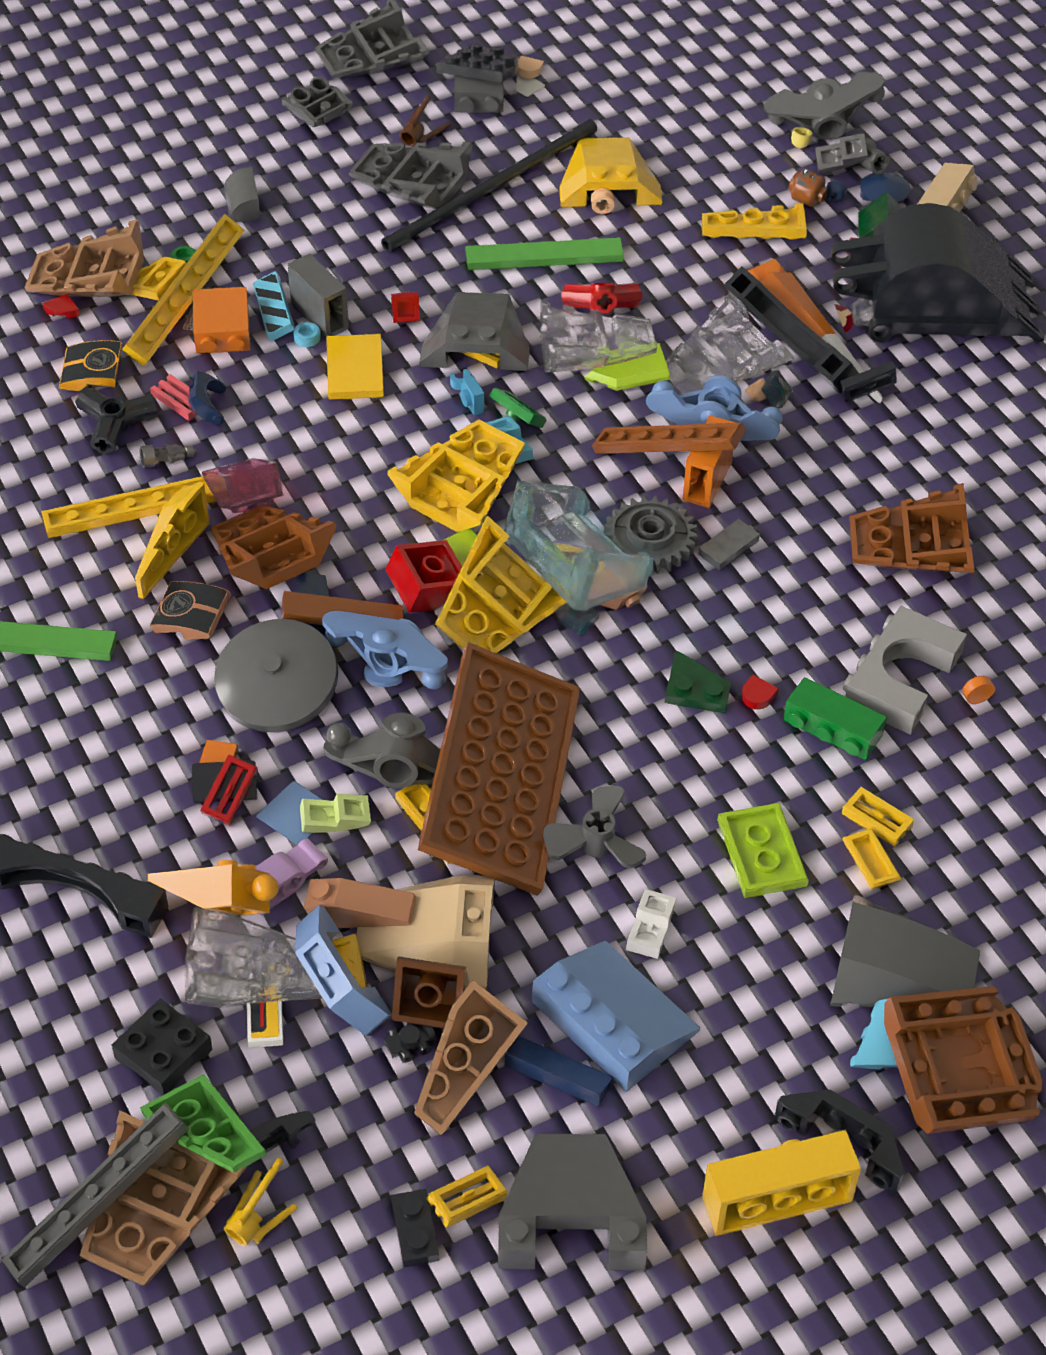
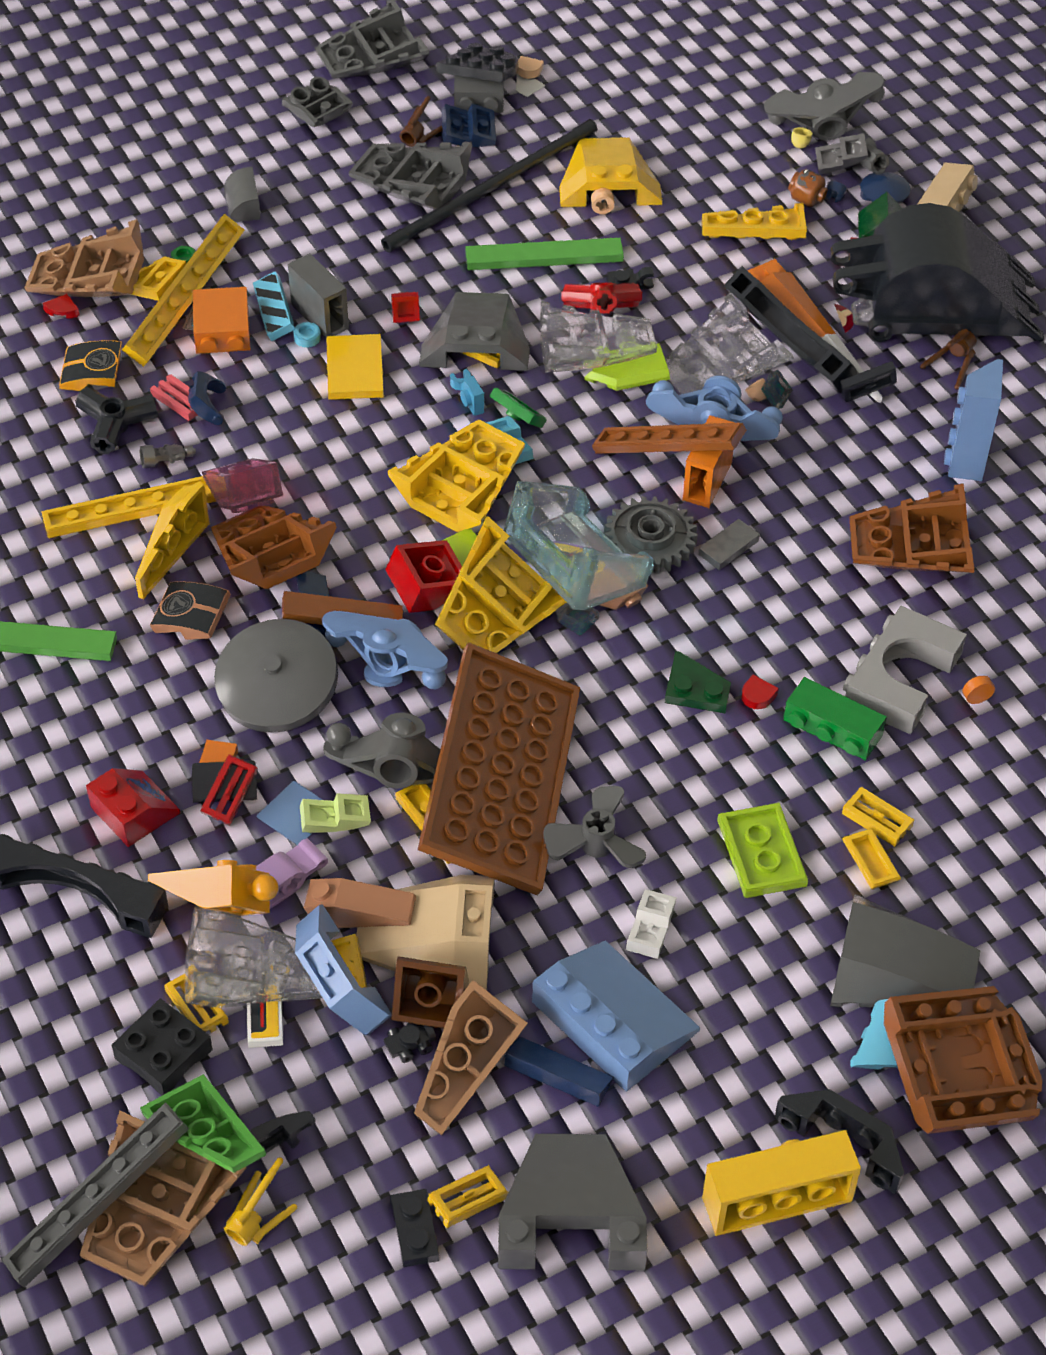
(130, 803): none -> red slope
(209, 1023): none -> yellow tile
(472, 126): none -> dark blue slope
(628, 276): none -> black plate
(959, 346): none -> reddish brown plant
(974, 422): none -> medium blue slope

